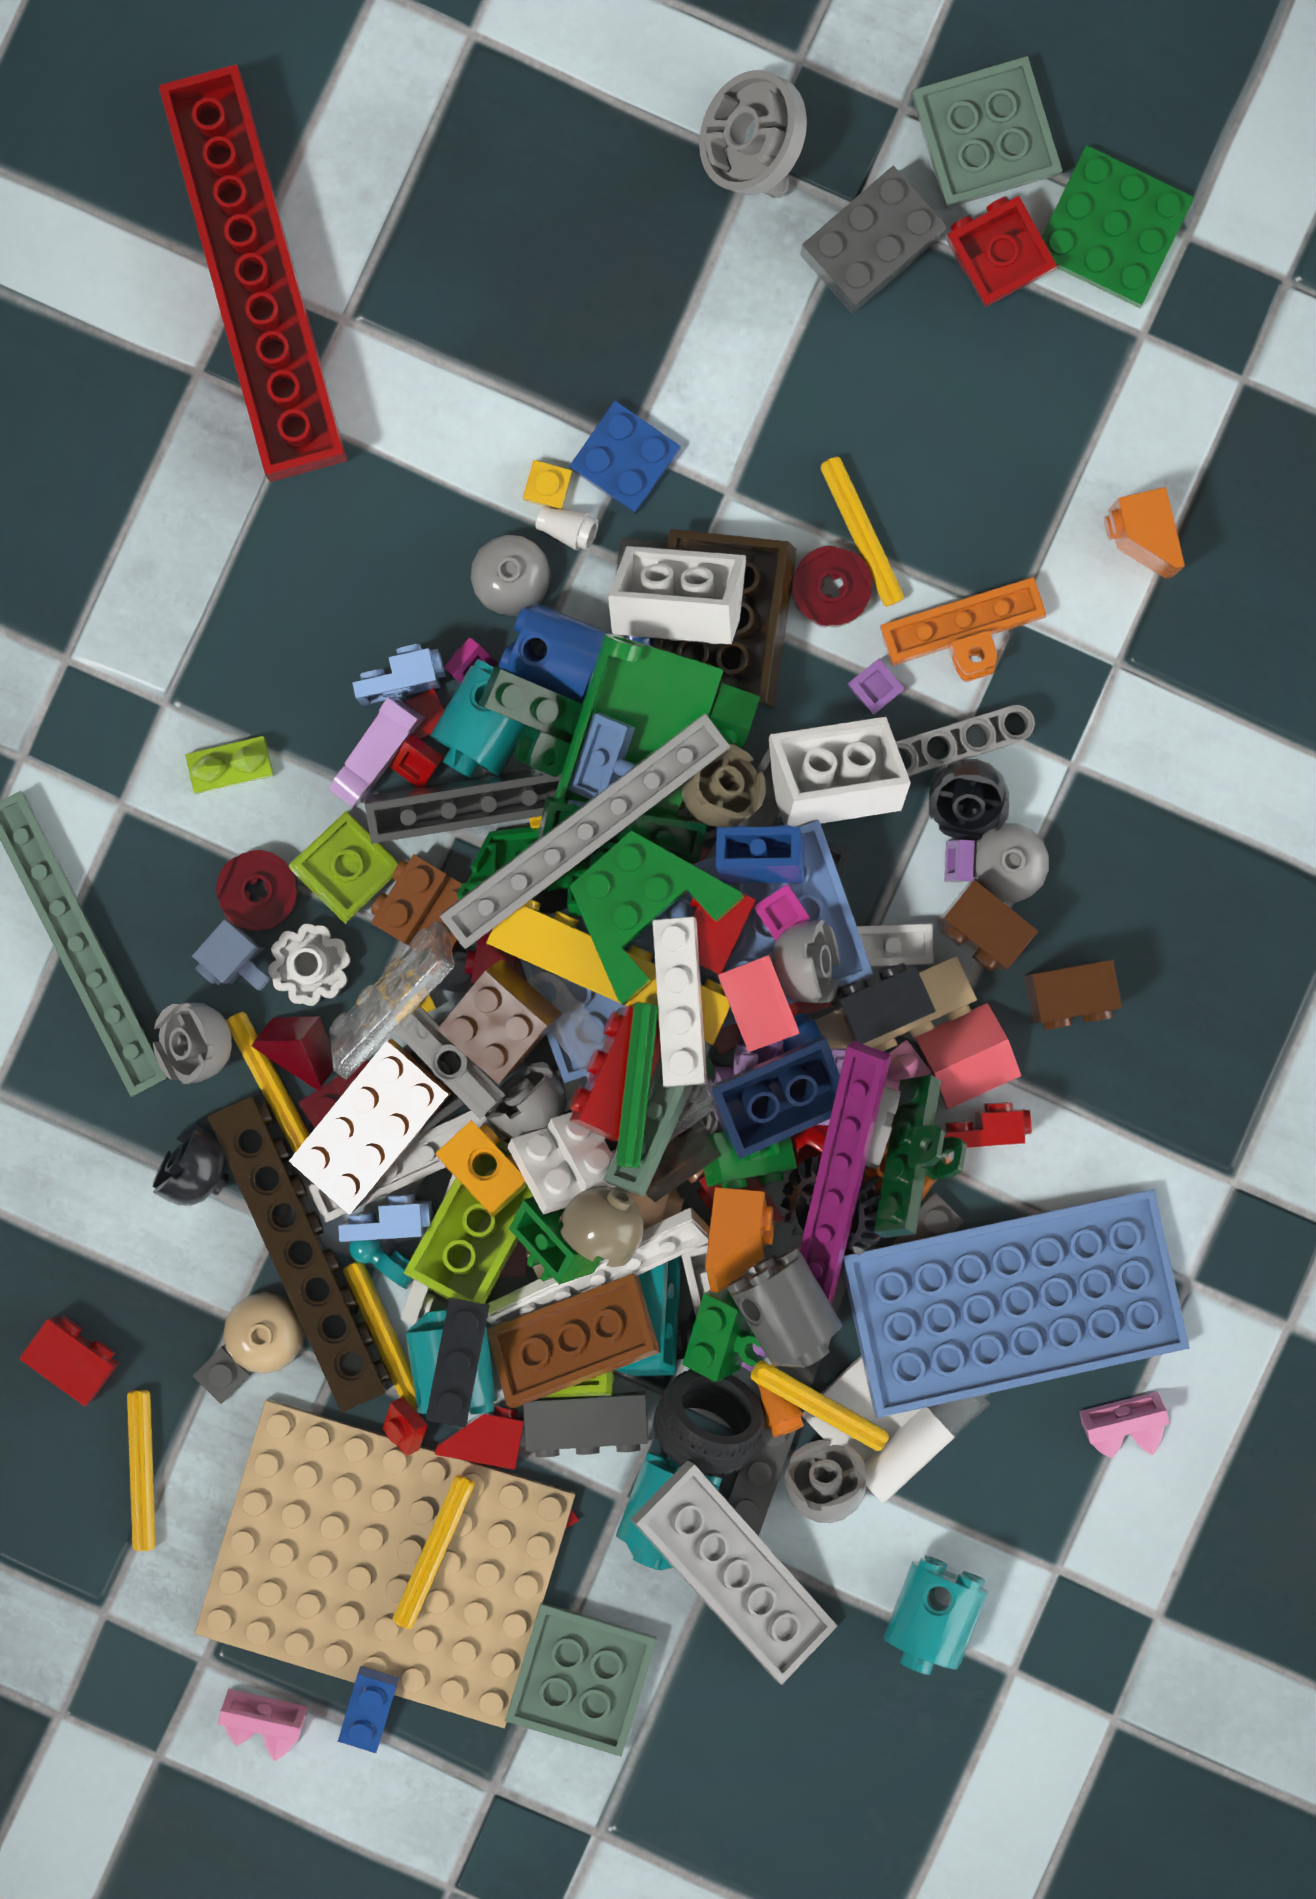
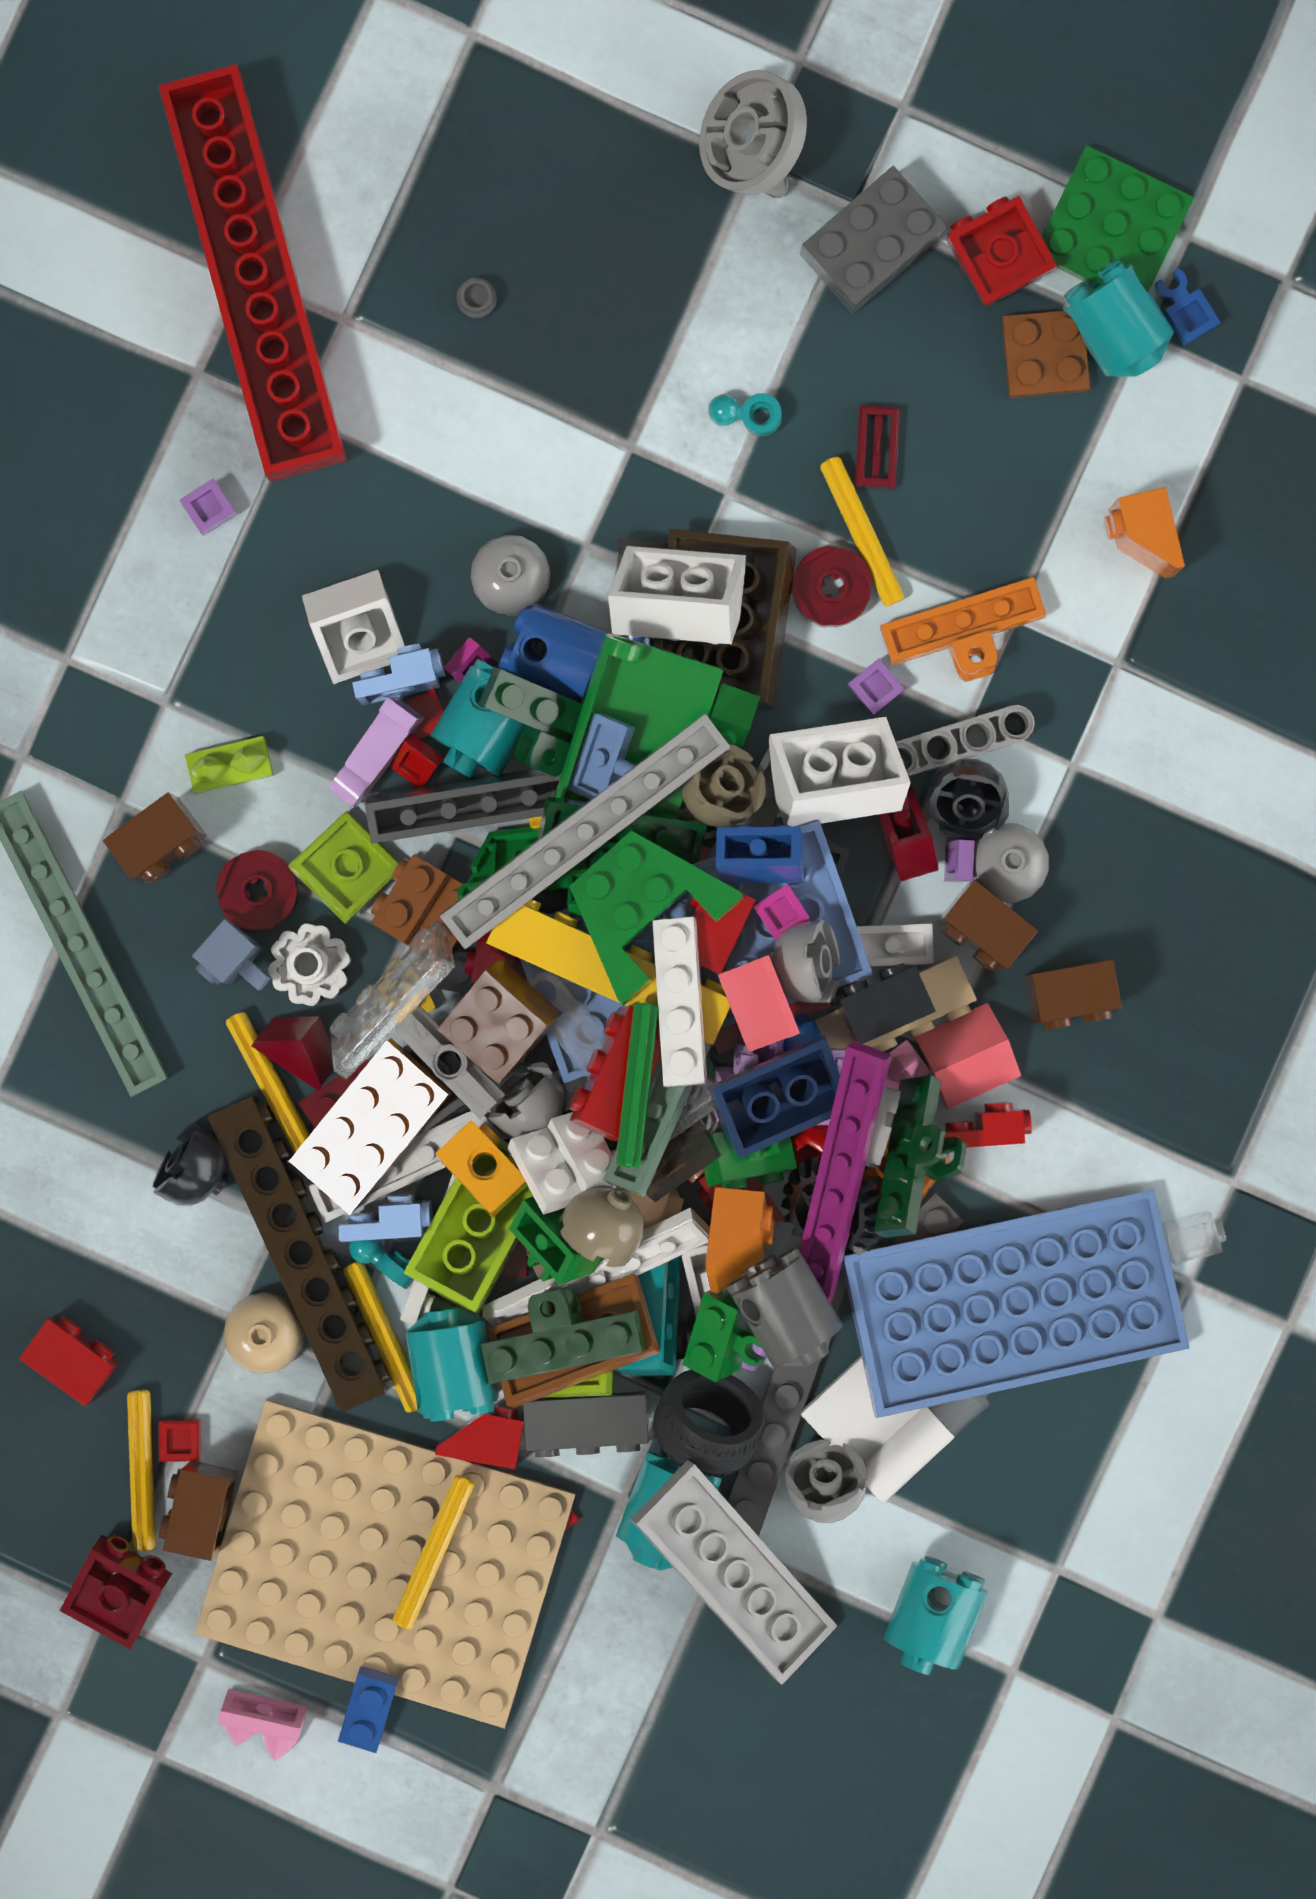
(116, 1590): none -> dark red plate
(156, 839): none -> reddish brown brick
(180, 1440): none -> red tile
(192, 1042): light grey cylinder -> none
(198, 1511): none -> reddish brown brick
(207, 507): none -> medium lavender plate
(221, 1375): dark grey plate -> none
(354, 626): none -> white slope
(404, 1426): red plate -> none
(457, 1362): black plate -> none
(476, 298): none -> dark grey plate
(547, 485): yellow plate -> none
(561, 1339): none -> dark green plate
(570, 527): white cone -> none
(581, 1679): sand green plate -> none
(624, 457): blue plate -> none
(726, 410): none -> teal plate
(780, 1414): orange cone -> none
(819, 1405): yellow axle -> none
(876, 482): none -> dark red tile
(909, 839): none -> dark red slope
(986, 132): sand green plate -> none
(1044, 355): none -> dark orange plate
(1119, 321): none -> teal cylinder
(1138, 1416): bright pink tile -> none
(1189, 313): none -> blue plate
(1193, 1237): none -> clear brick

